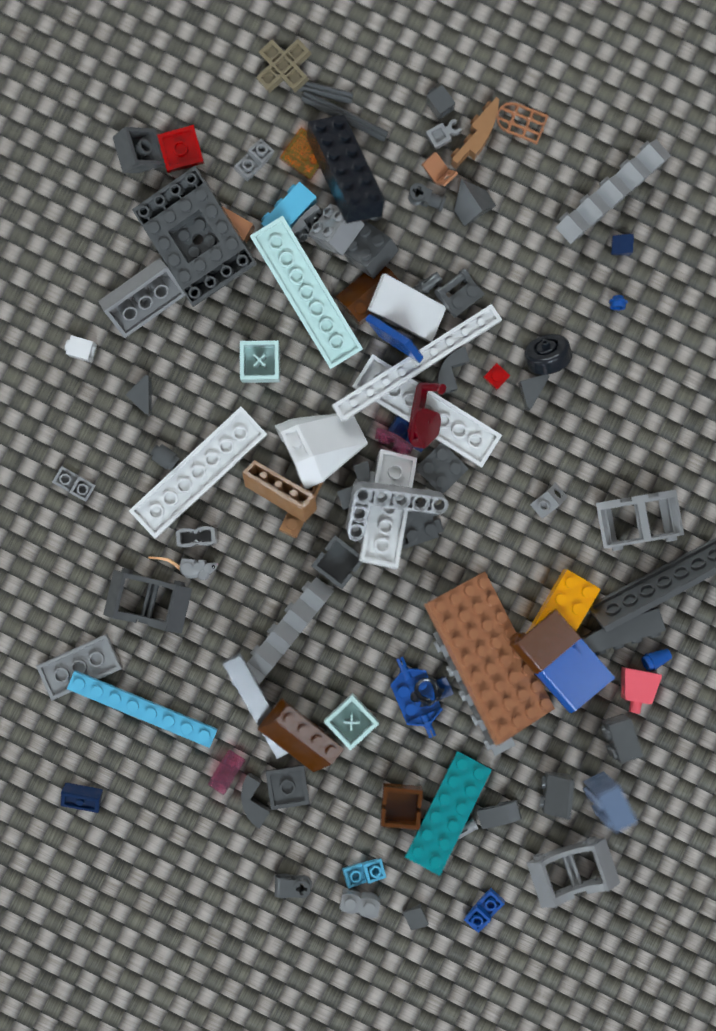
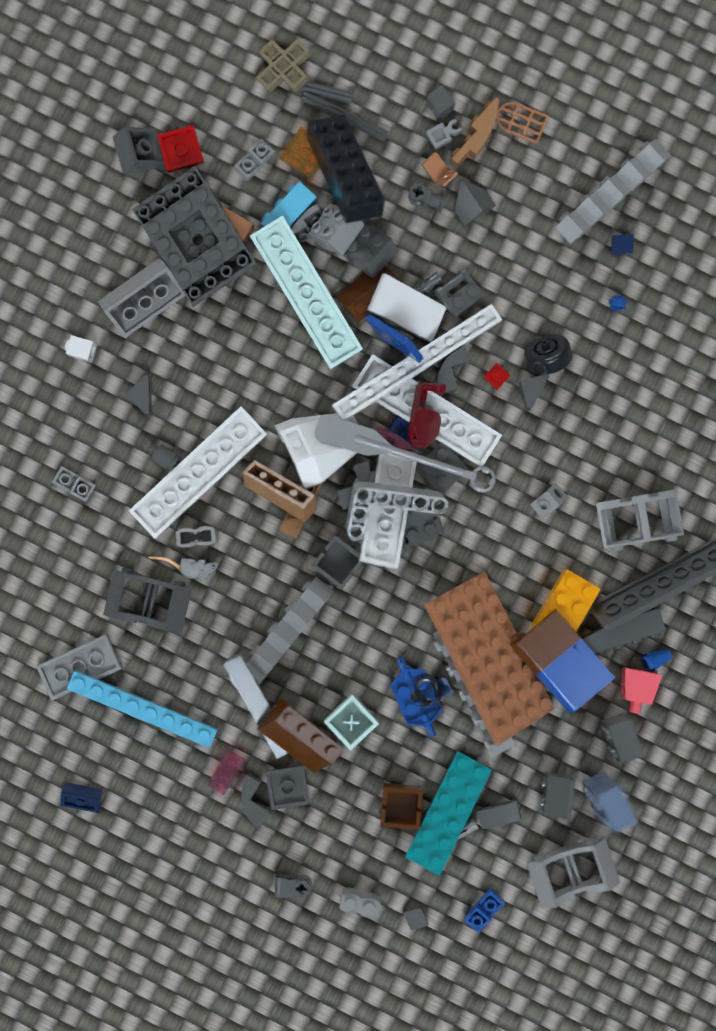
(259, 361): light aqua brick -> none
(364, 872): medium azure slope -> none
(370, 442): none -> light grey piece

